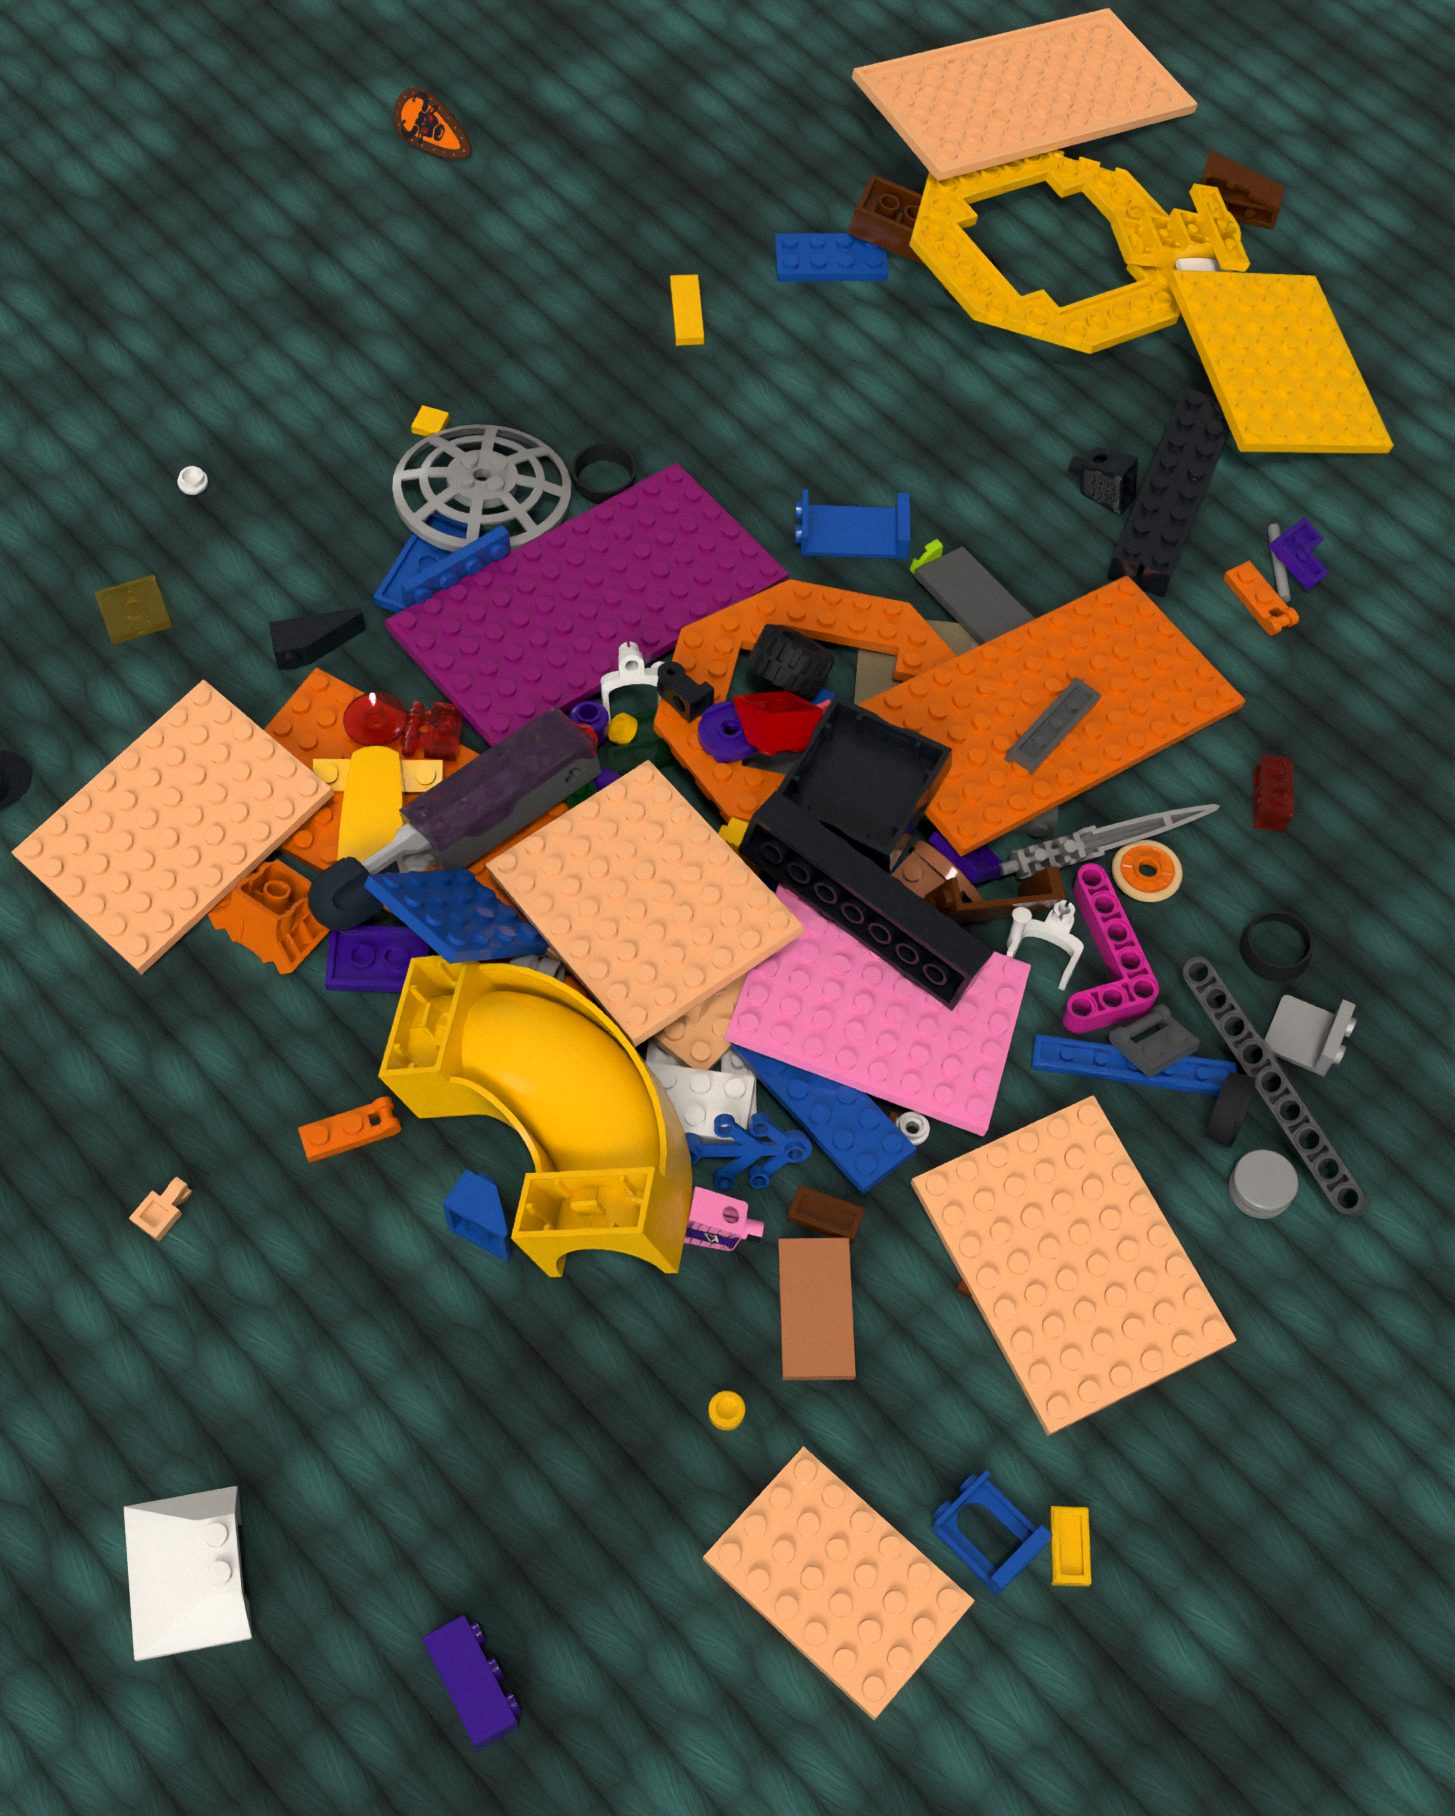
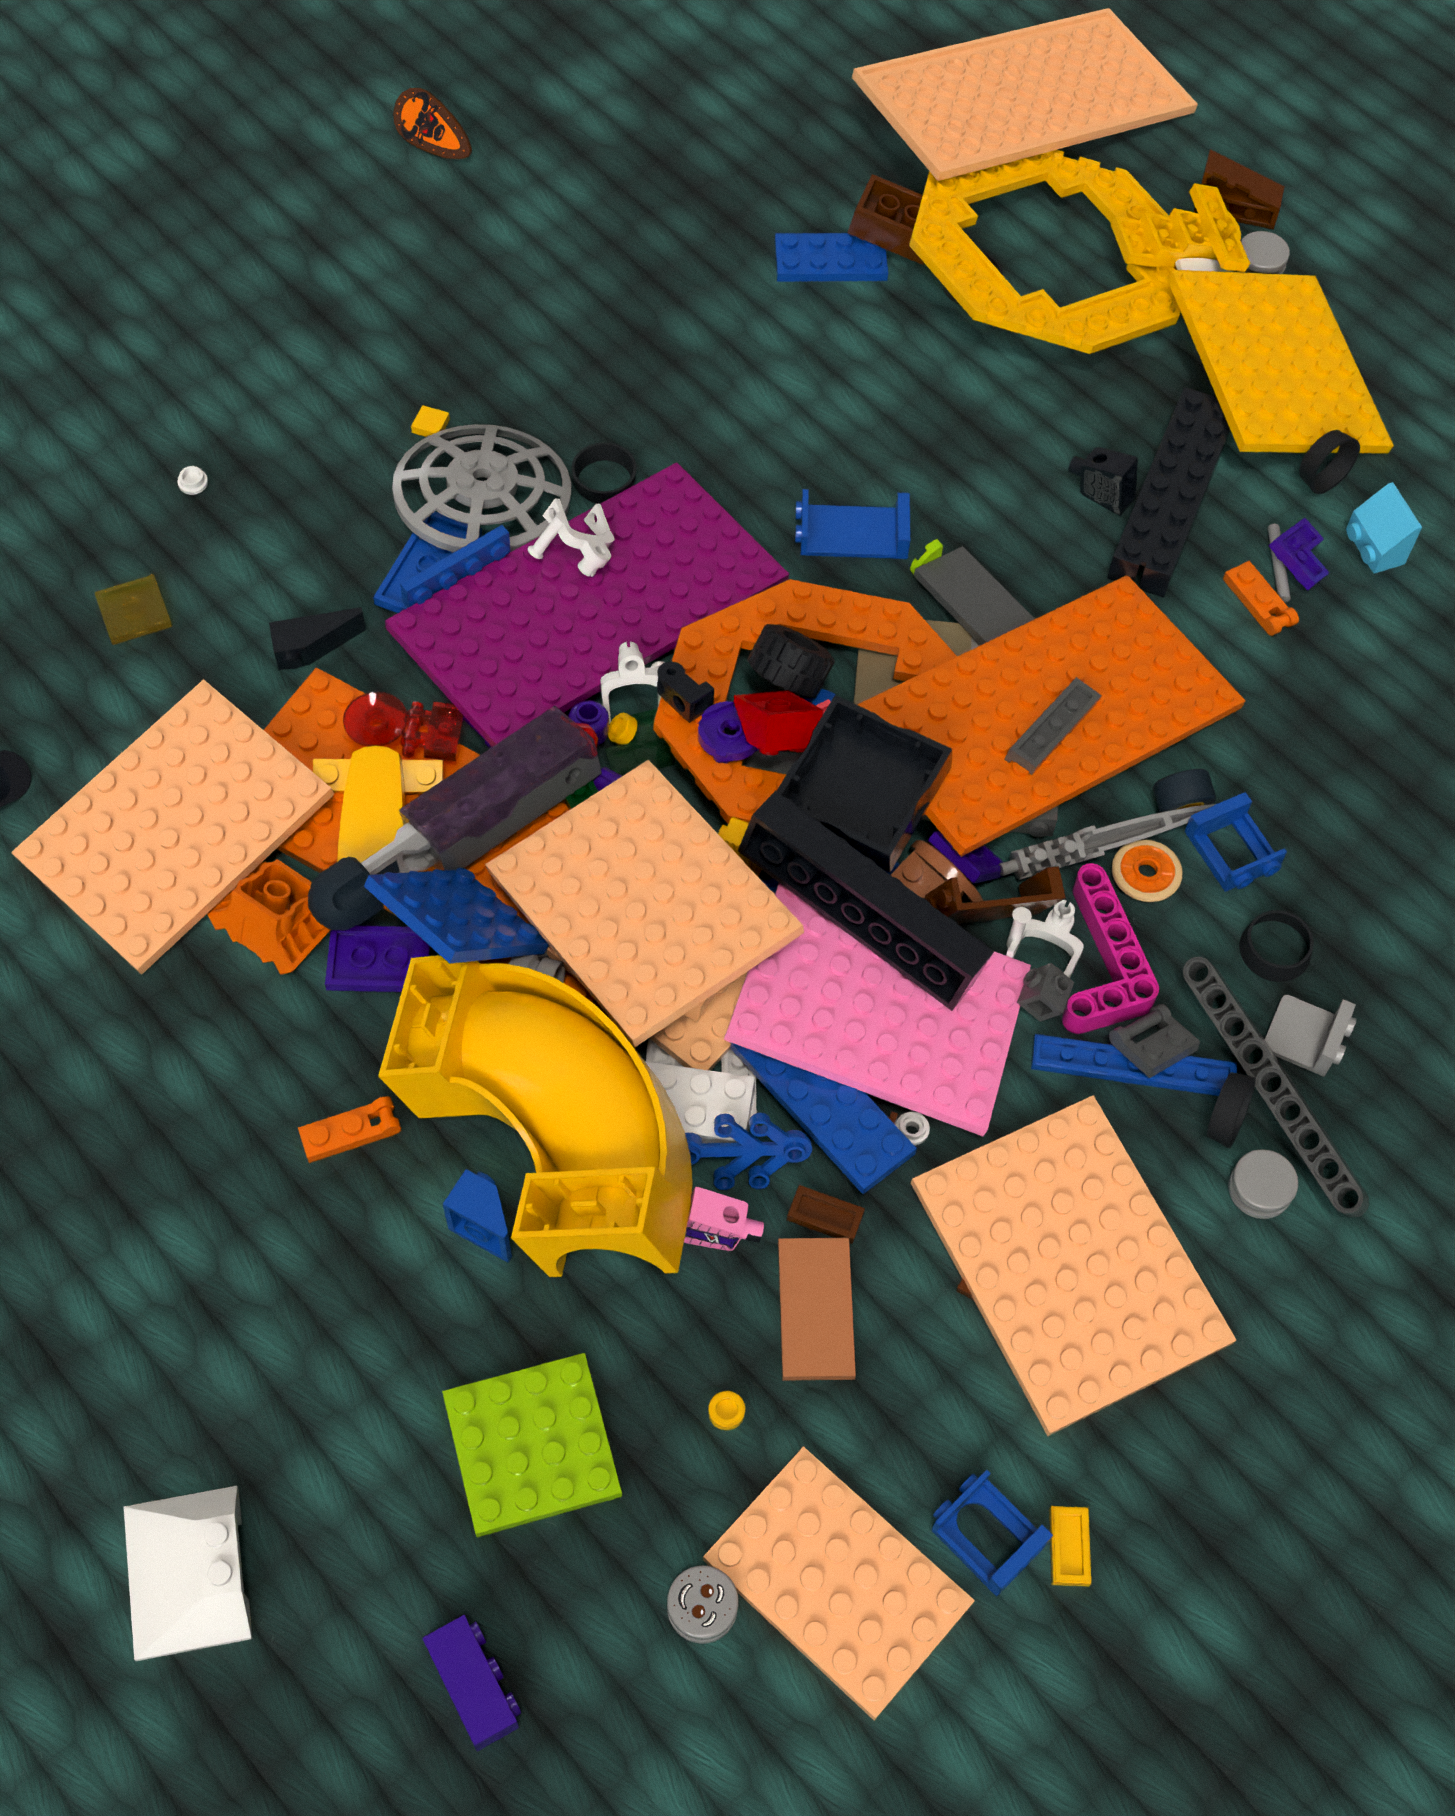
(160, 1213): light nougat plate -> none
(531, 1444): none -> lime plate
(592, 546): none -> white piece
(687, 310): yellow tile -> none
(702, 1604): none -> light grey head
(1045, 992): none -> dark grey brick
(1184, 790): none -> black wheel
(1233, 812): none -> blue panel
(1266, 252): none -> light grey head
(1273, 793): clear red brick -> none
(1337, 468): none -> black tyre
(1384, 529): none -> medium azure slope

